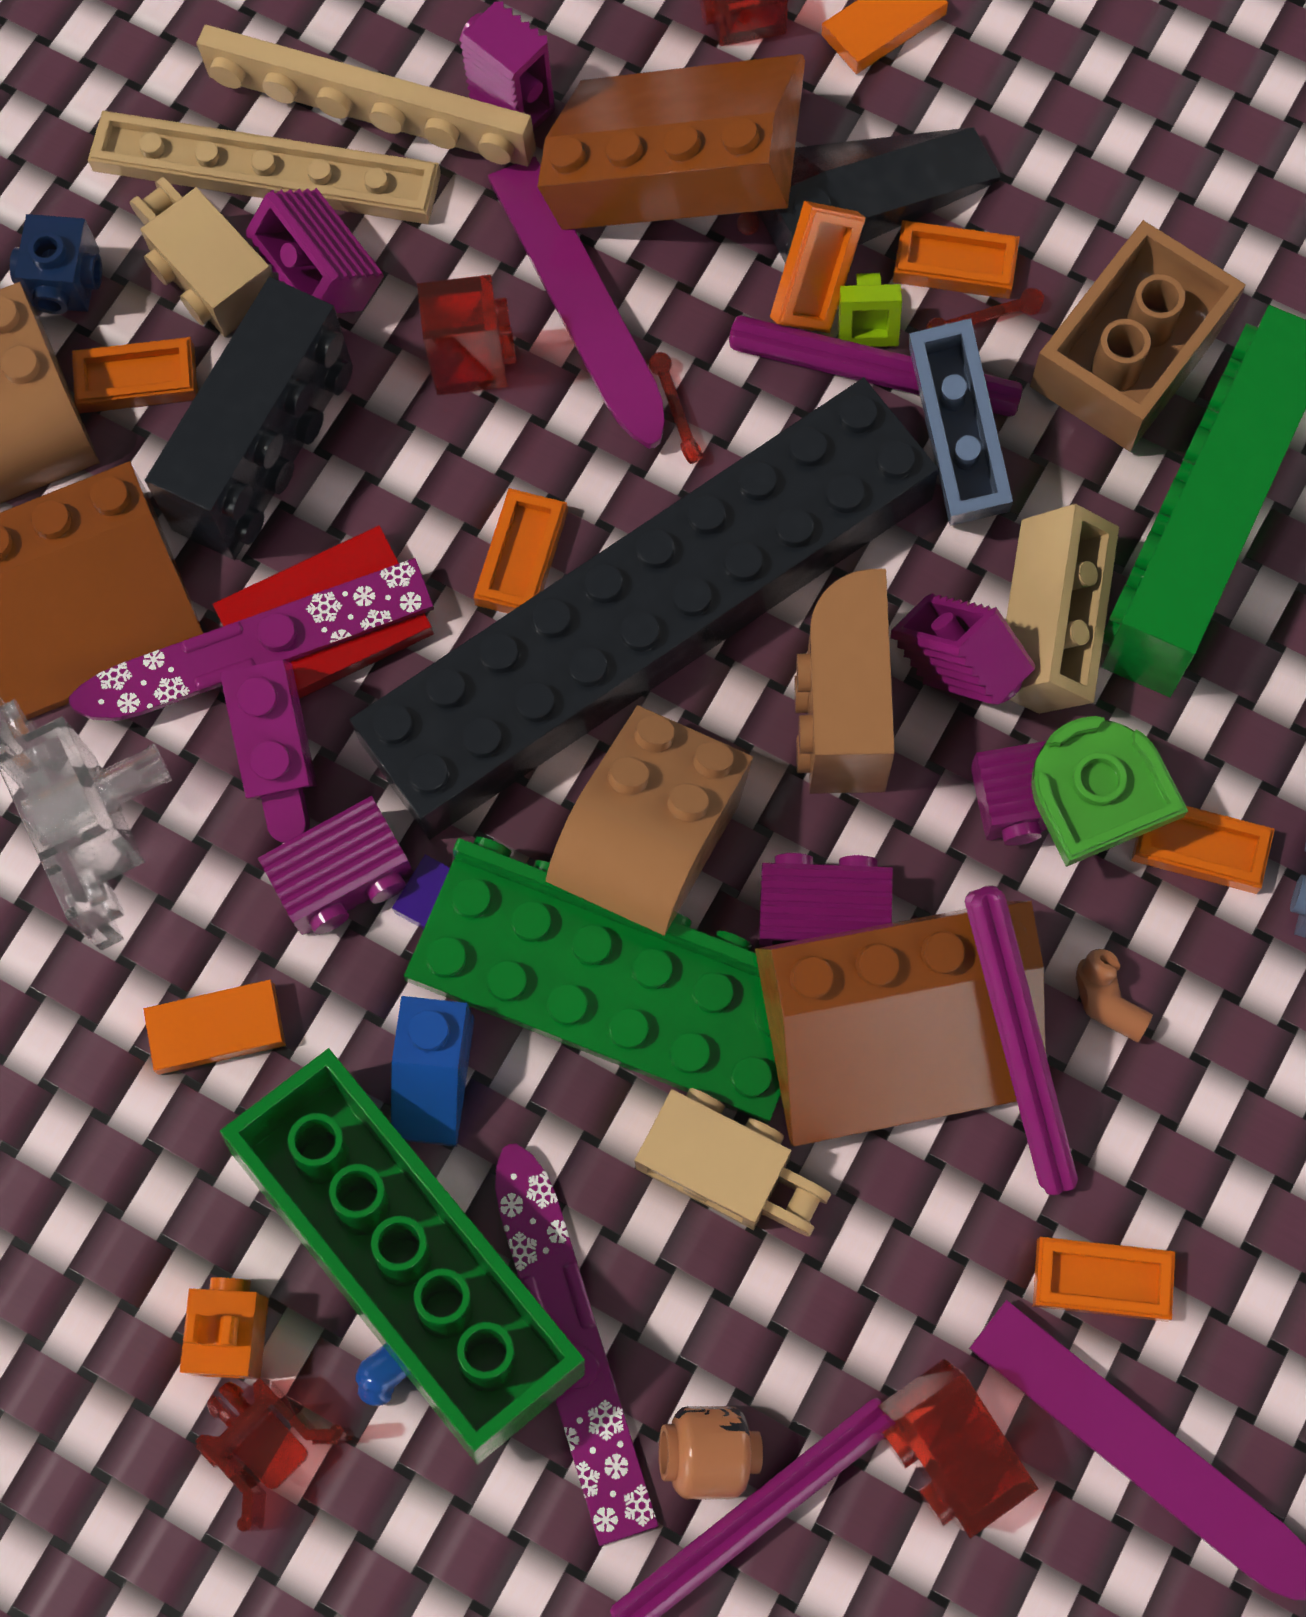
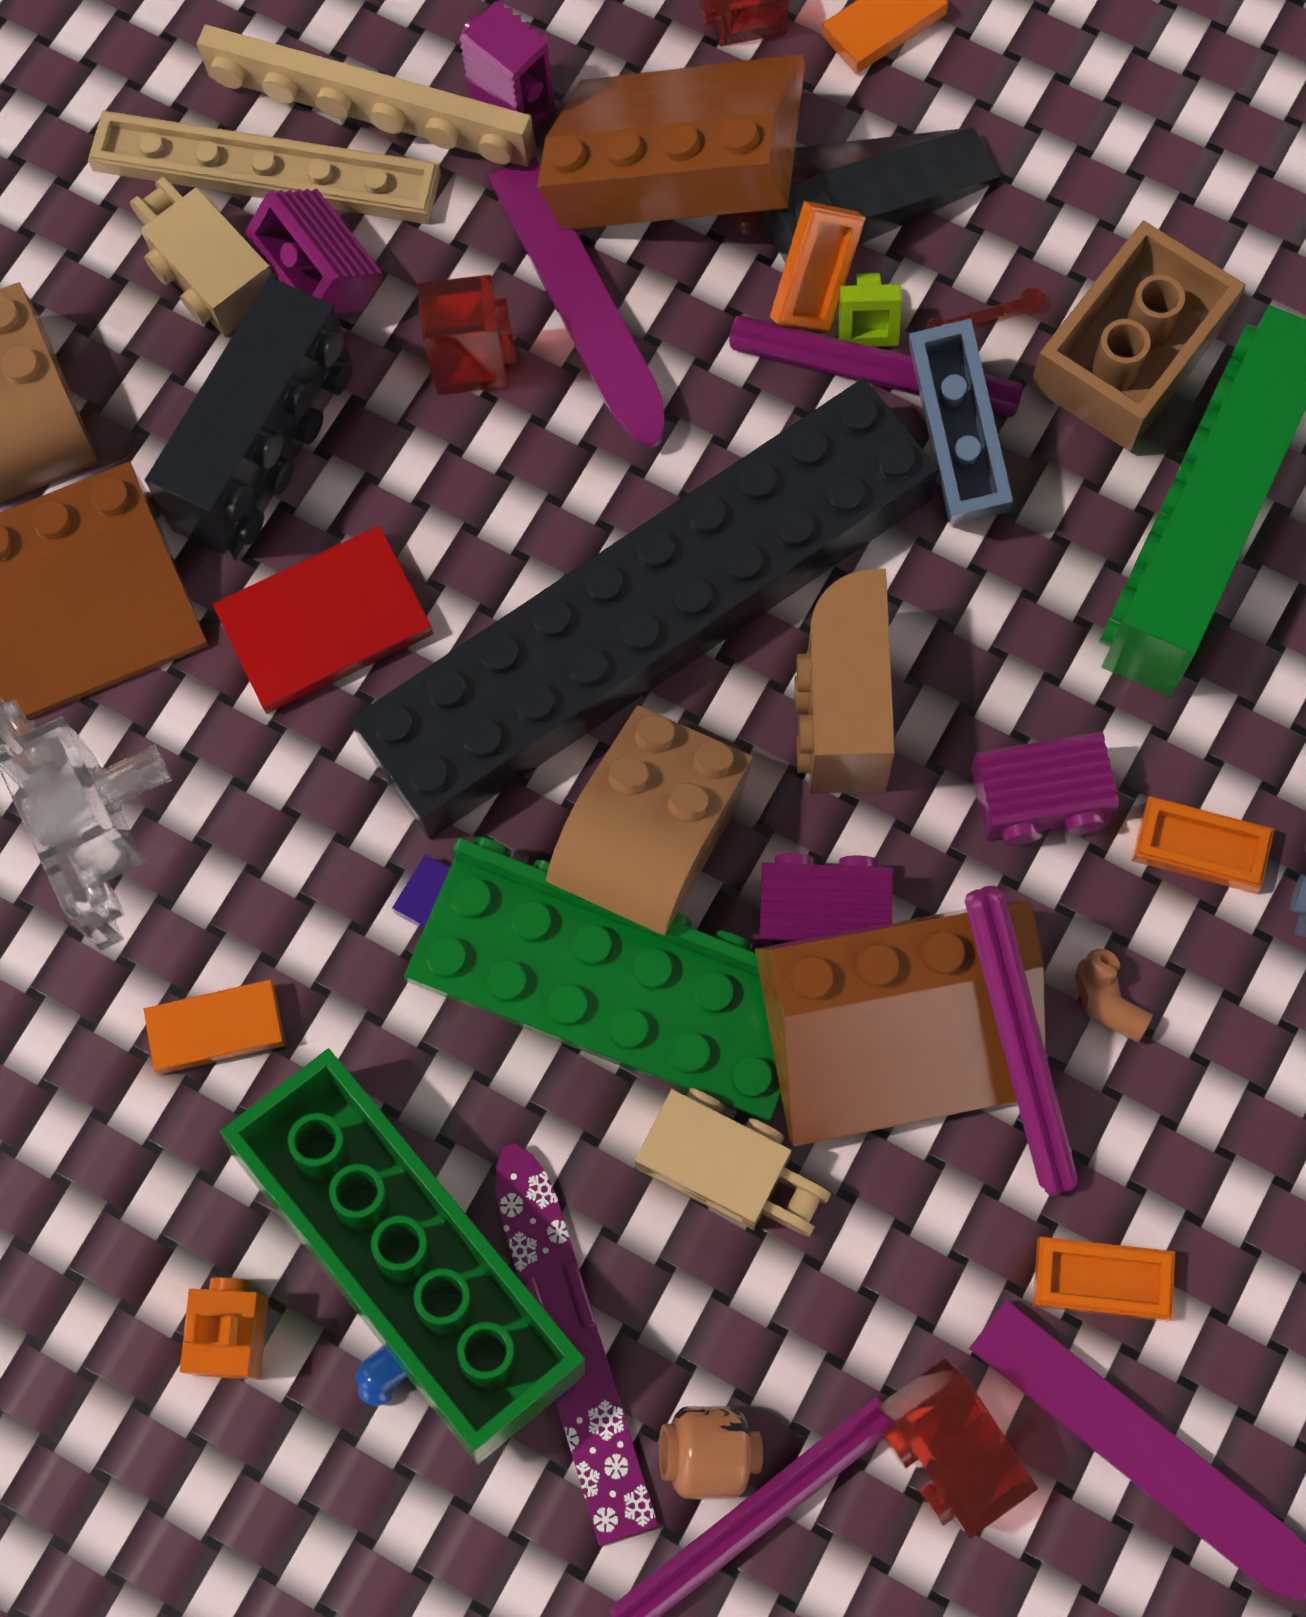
(57, 263): dark blue brick -> none
(134, 375): orange tile -> none
(260, 1443): clear red piece -> none
(270, 636): magenta piece -> none
(271, 743): magenta brick -> none
(337, 868): magenta brick -> none
(430, 1069): blue slope -> none
(520, 551): orange tile -> none
(660, 365): clear red hinge -> none
(956, 259): orange tile -> none
(963, 649): magenta brick -> none
(1061, 604): tan brick -> none
(1101, 787): bright green tile -> none

